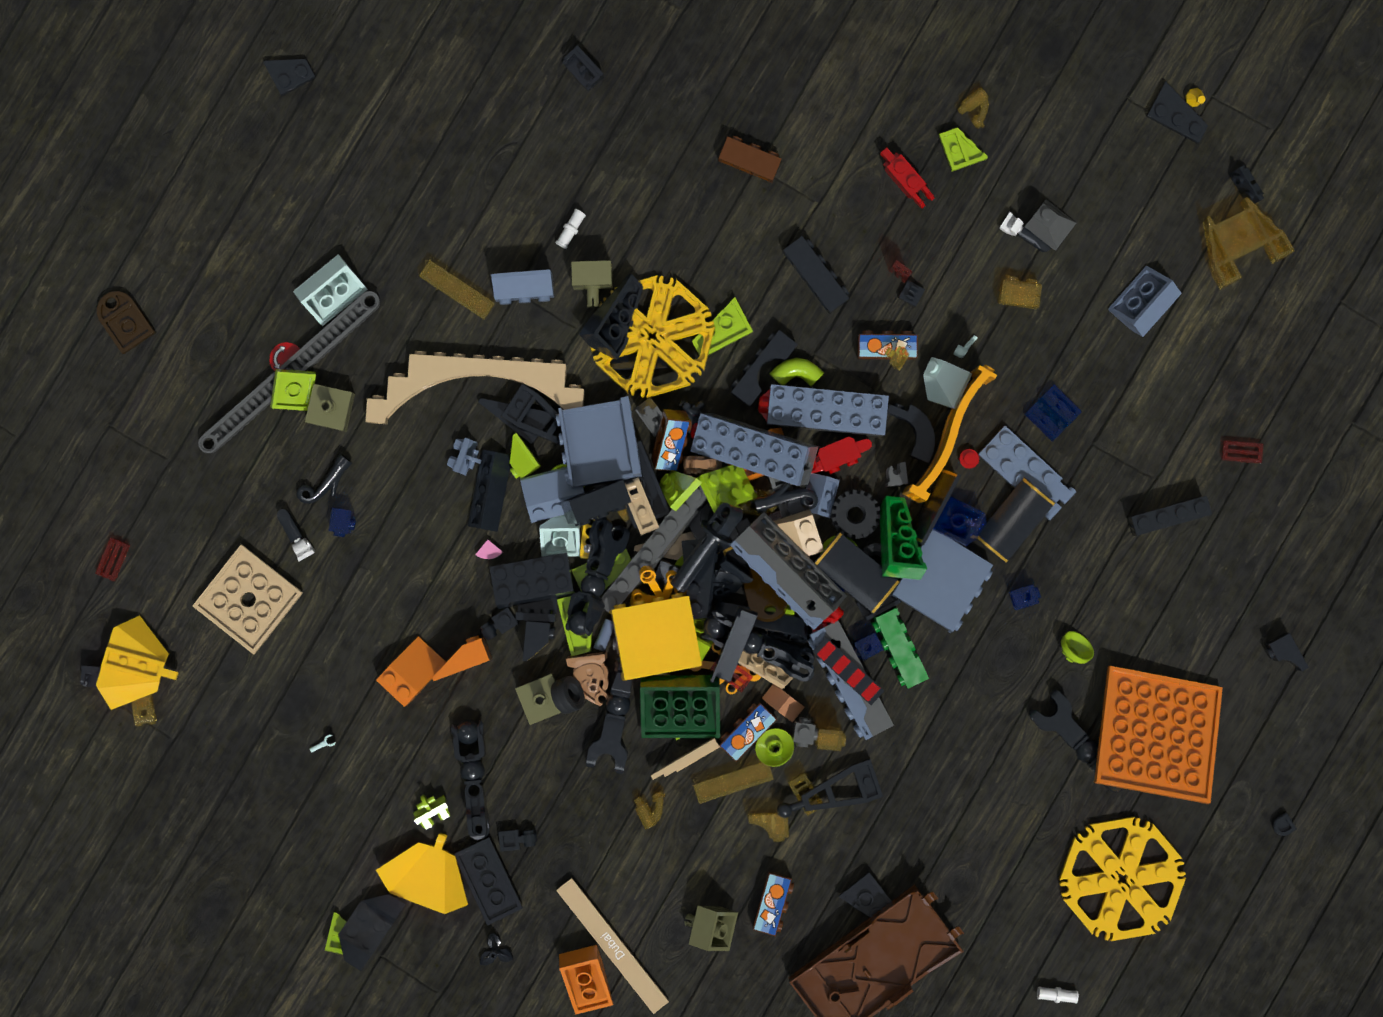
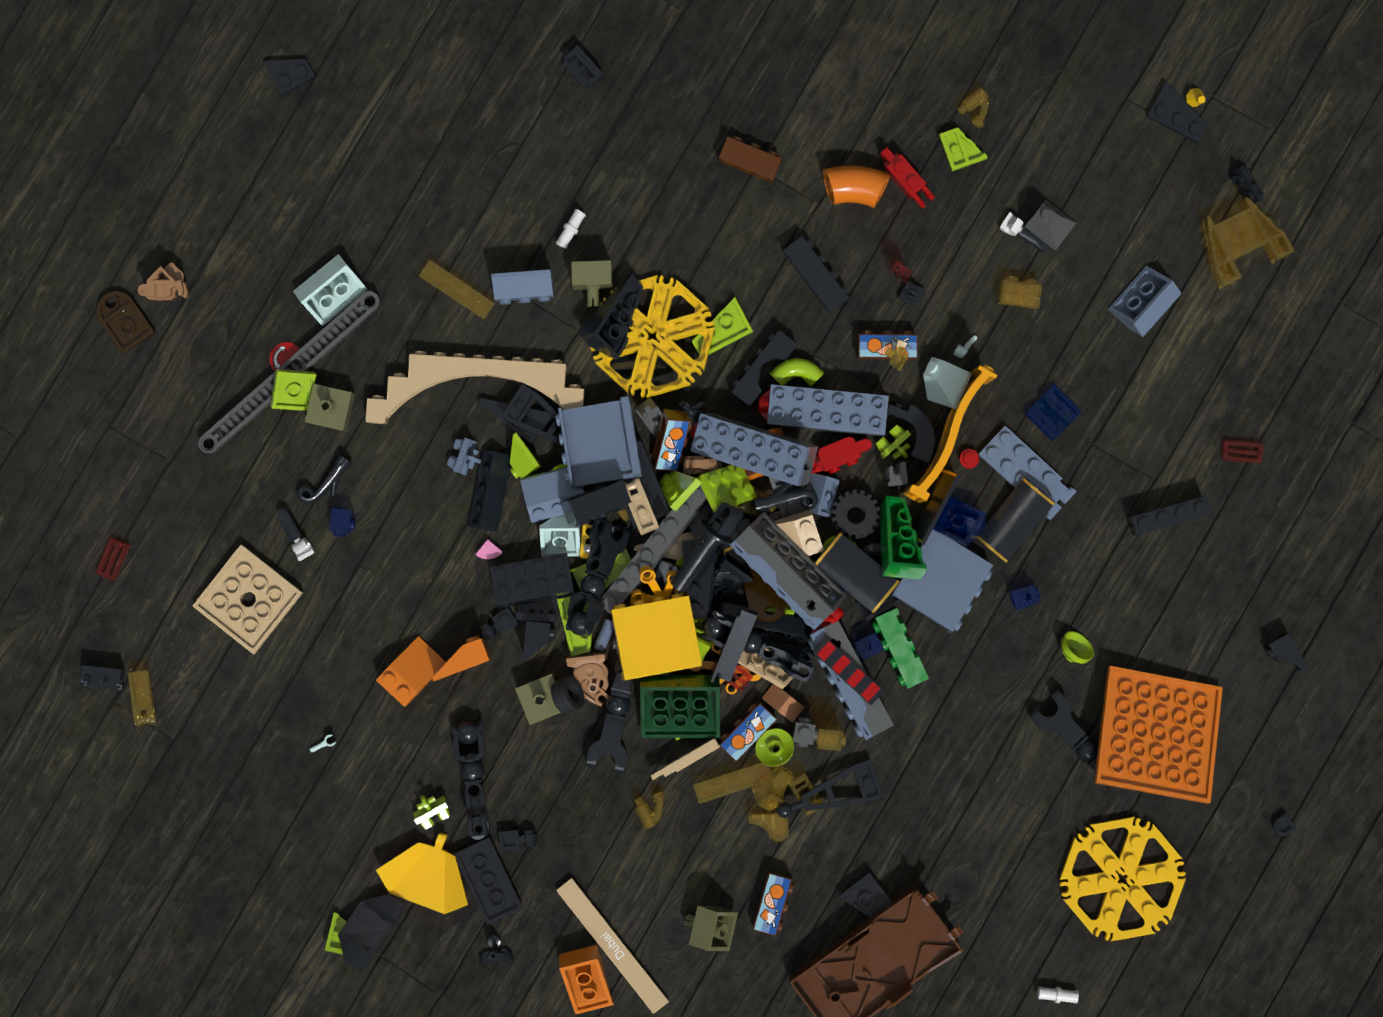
(132, 664): yellow panel -> none
(164, 284): none -> medium nougat piece
(771, 788): none -> clear yellow arch
(855, 184): none -> orange brick
(885, 447): none -> lime hips

